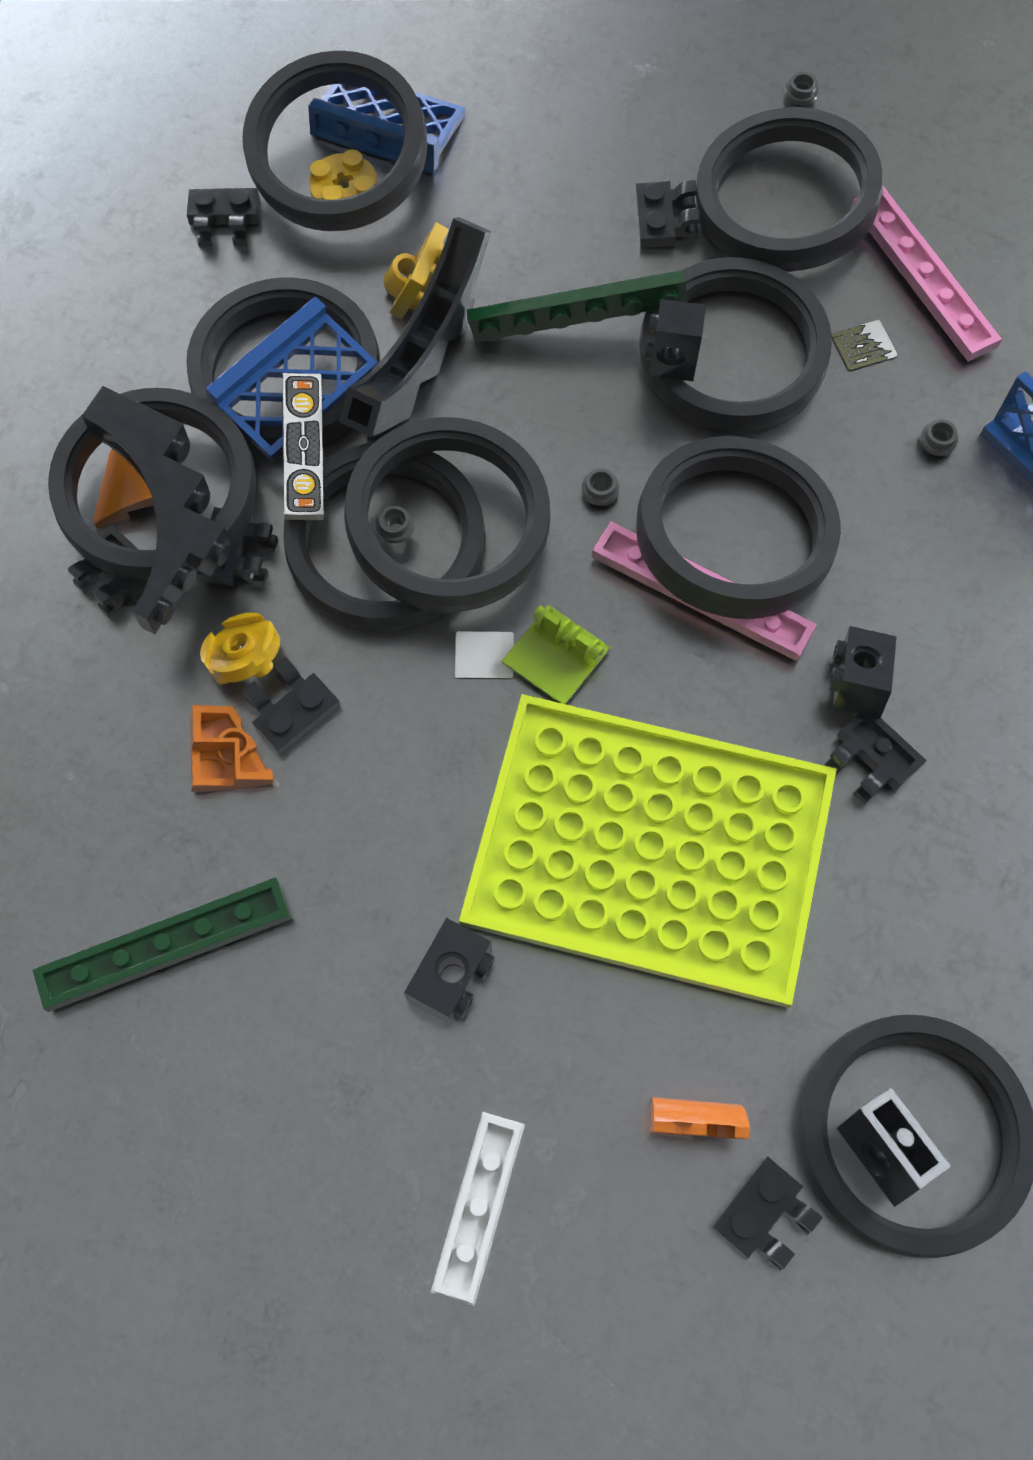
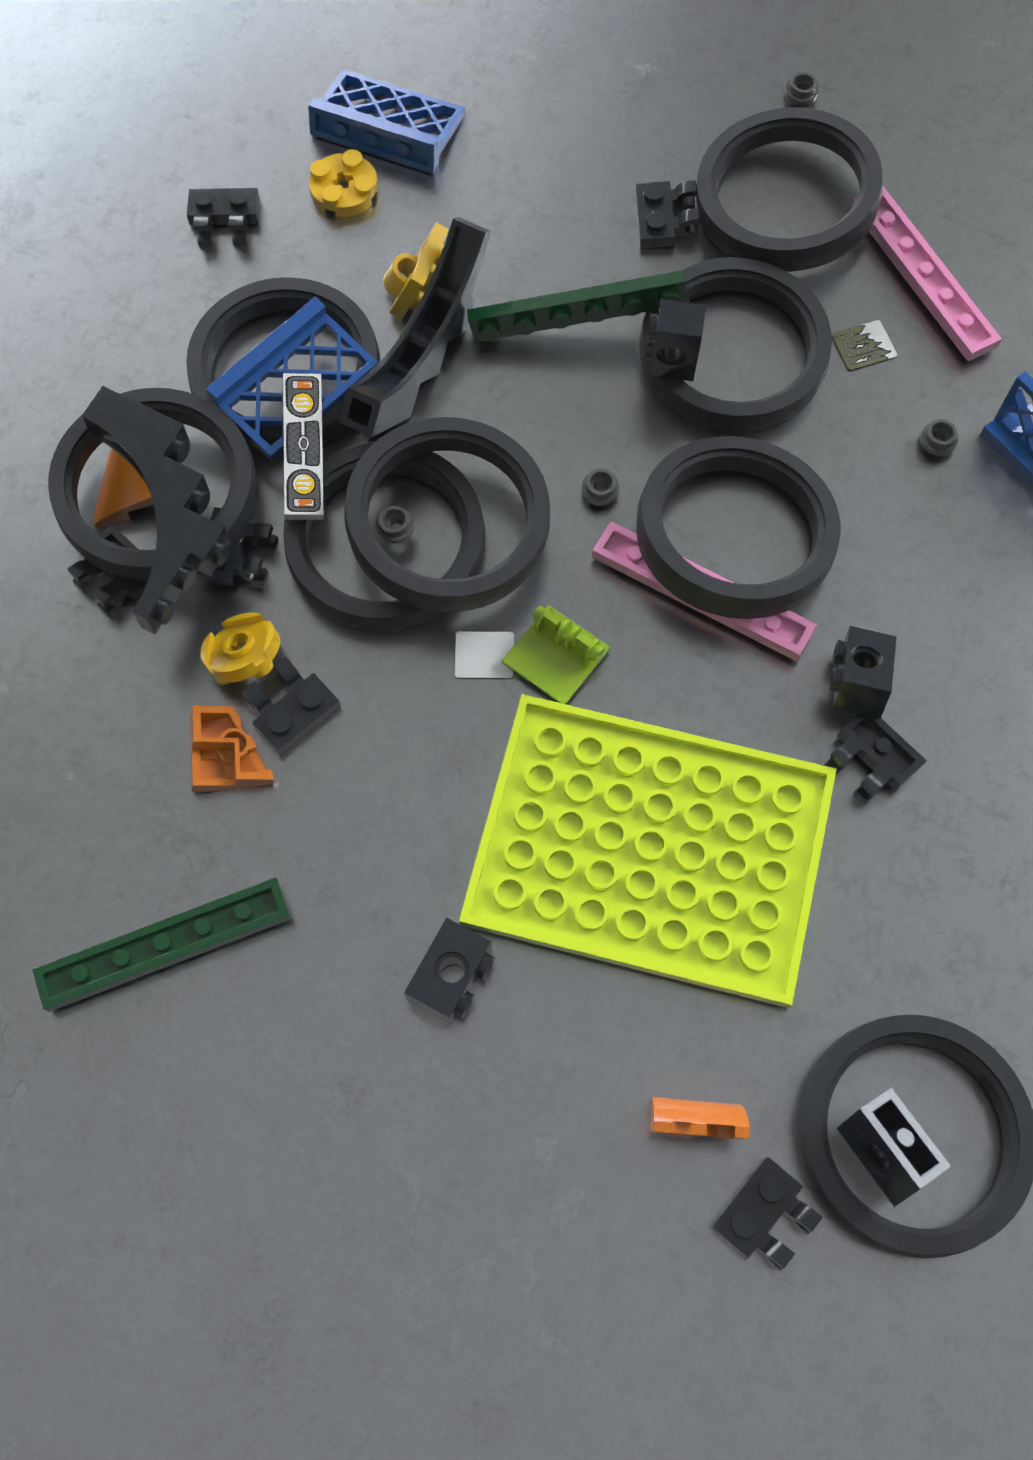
(319, 71): black tyre -> none
(478, 1209): white tile -> none

